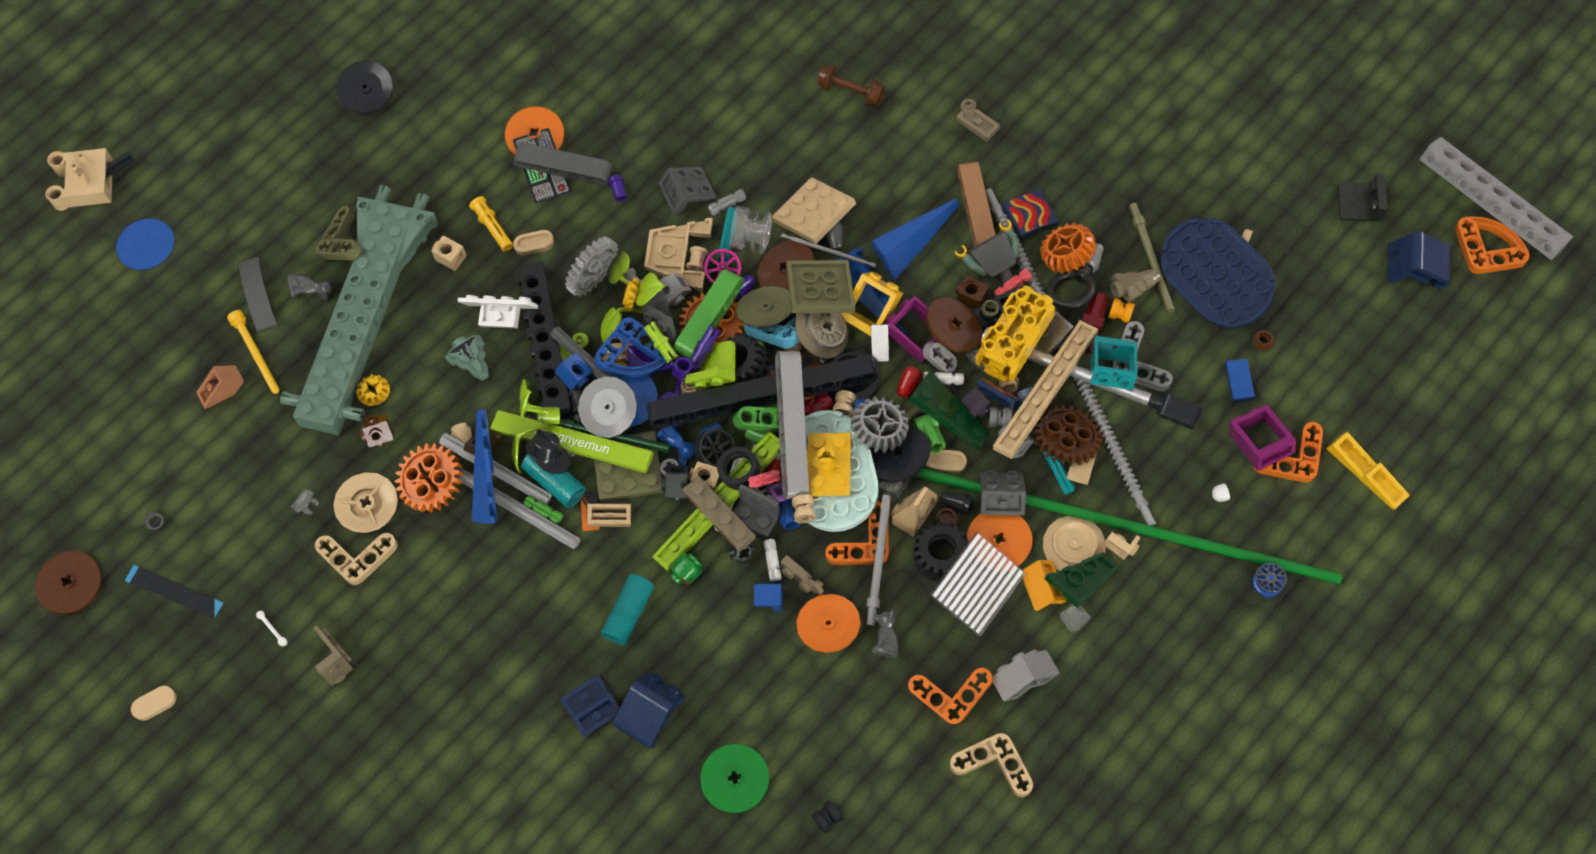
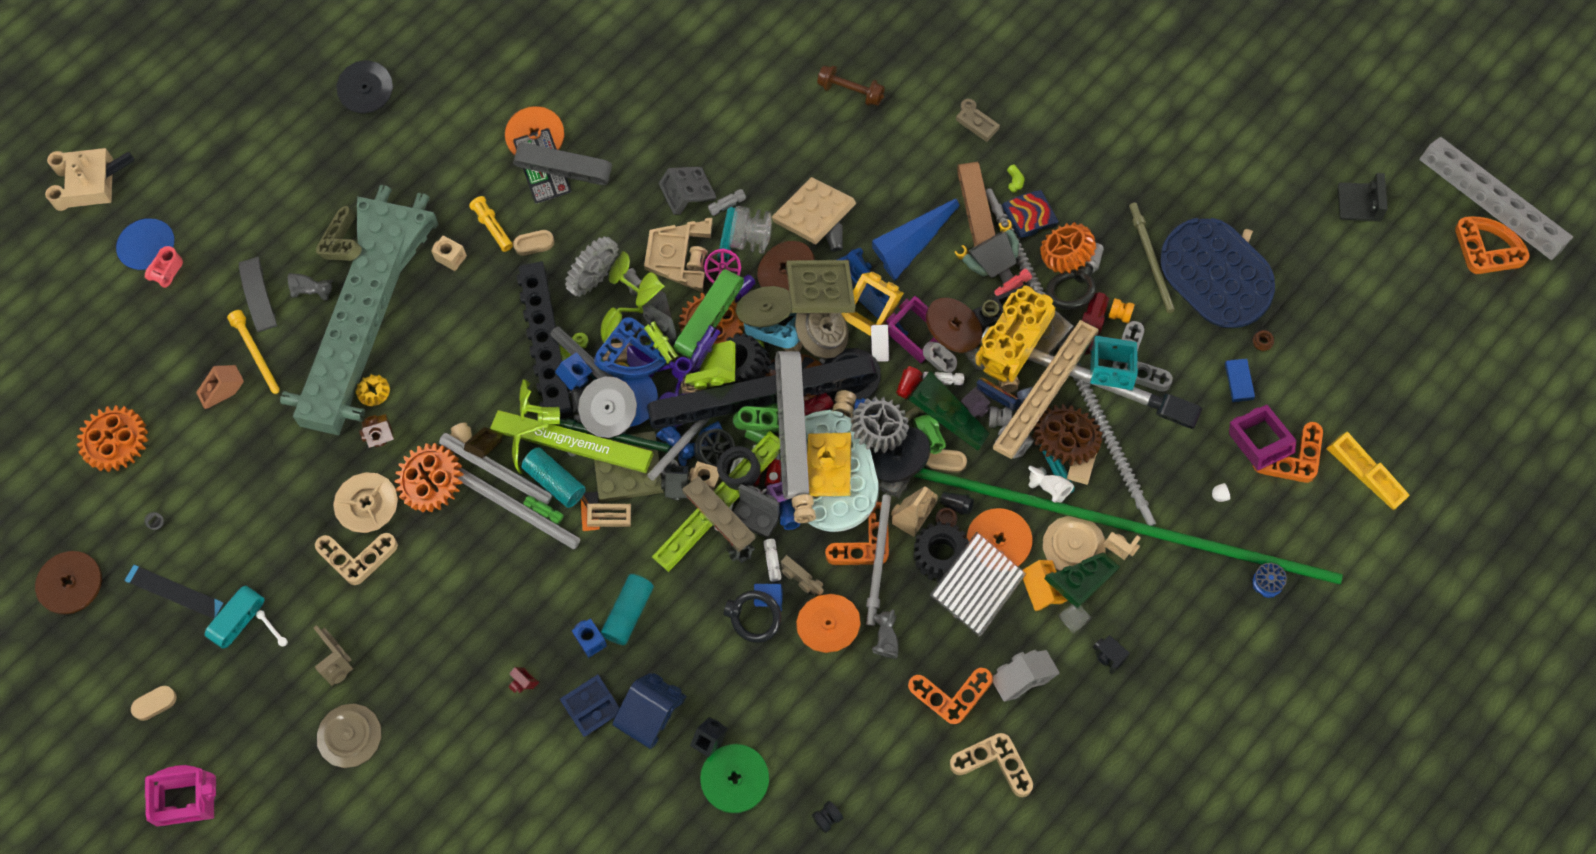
(122, 450): none -> orange gear
(164, 267): none -> coral piece
(174, 778): none -> dark pink animal
(234, 617): none -> teal beam
(303, 500): clear tile -> none
(349, 735): none -> dark tan piece
(469, 356): sand green rock -> none
(483, 493): blue wedge -> none
(498, 312): white bracket -> none
(522, 681): none -> dark red tile
(548, 452): black piece -> none
(593, 645): none -> blue brick
(616, 183): dark purple pin -> none
(630, 293): yellow gear -> none
(661, 465): none -> light grey bar
(675, 288): light grey brick -> none
(686, 569): green head -> none
(709, 736): none -> black brick
(734, 608): none -> black piece
(764, 478): coral axle -> none
(828, 250): light grey piece -> none
(972, 300): reddish brown brick -> none
(1002, 493): dark grey bracket -> none
(1017, 179): none -> lime arm
(1055, 485): none -> white animal
(1110, 653): none -> black brick
(1133, 284): dark tan rock -> none
(1419, 258): dark blue piece -> none

